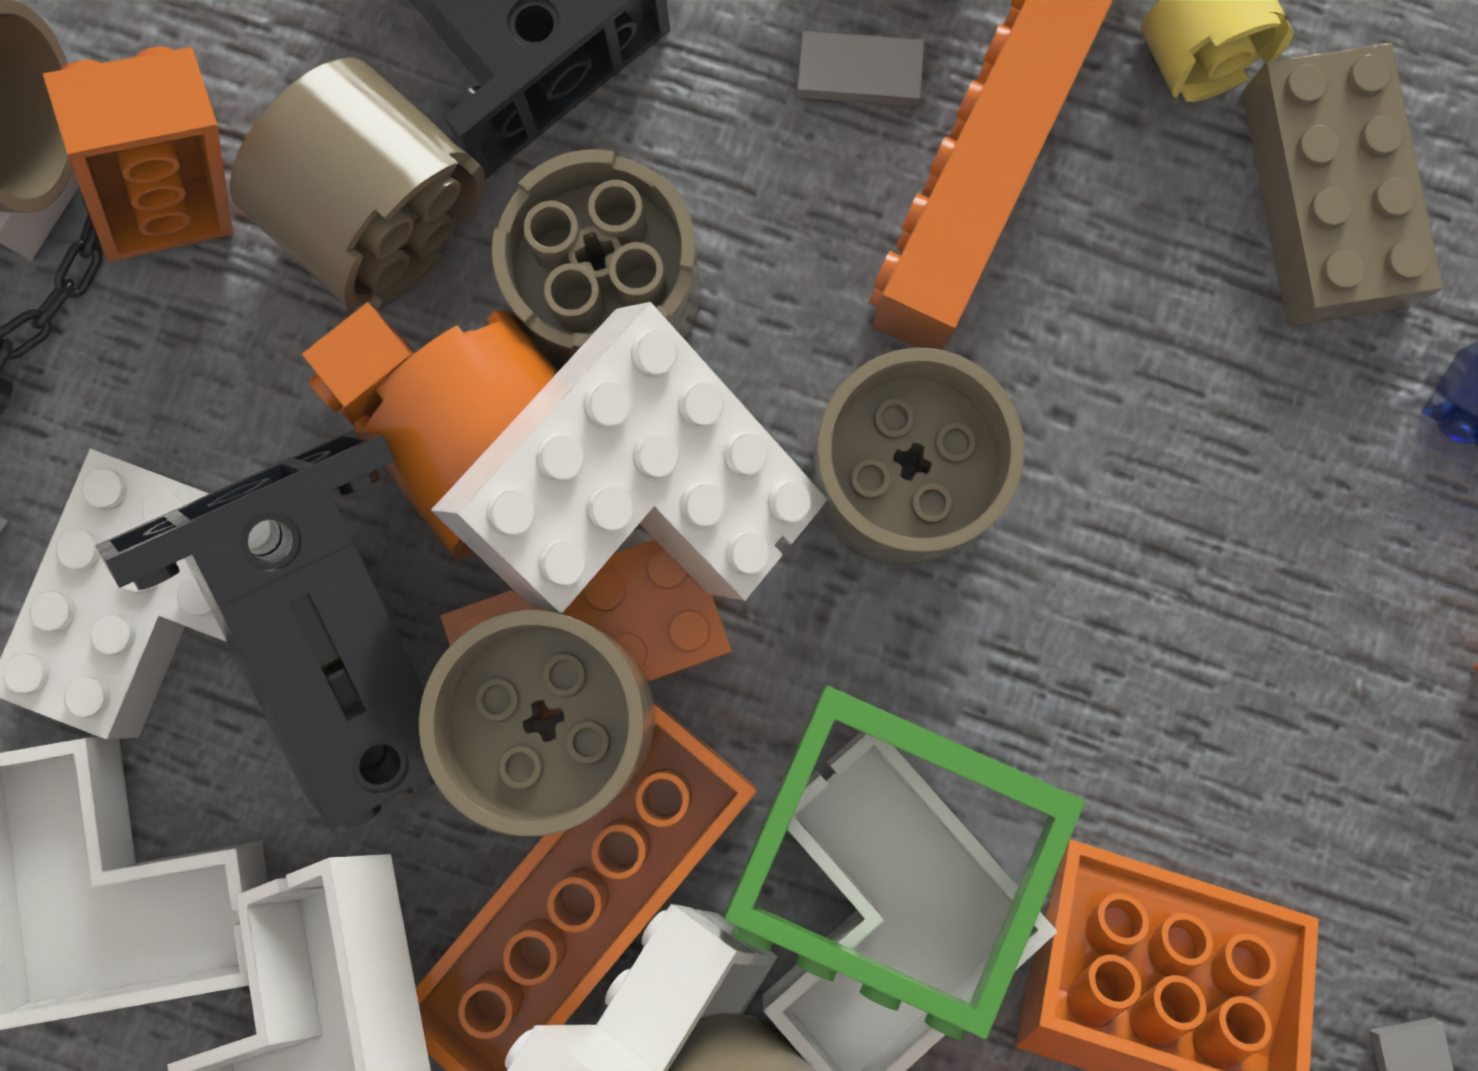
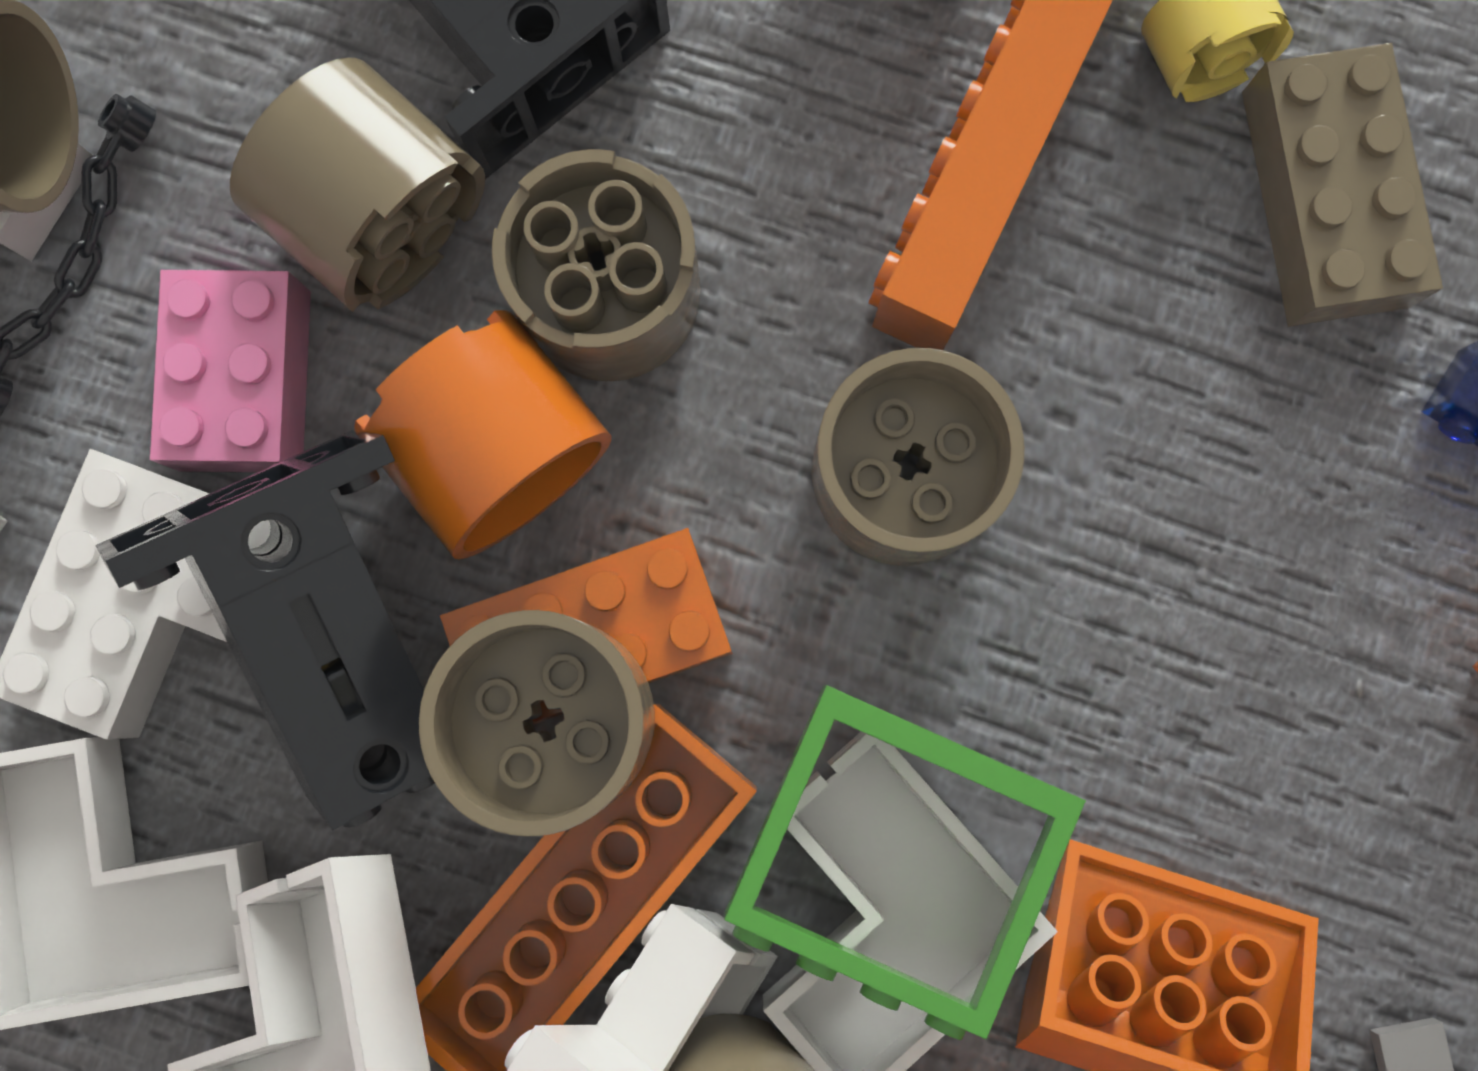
(143, 150): orange brick -> none
(229, 370): none -> bright pink brick
(355, 362): orange brick -> none
(624, 441): white piece -> none
(860, 68): light grey tile -> none

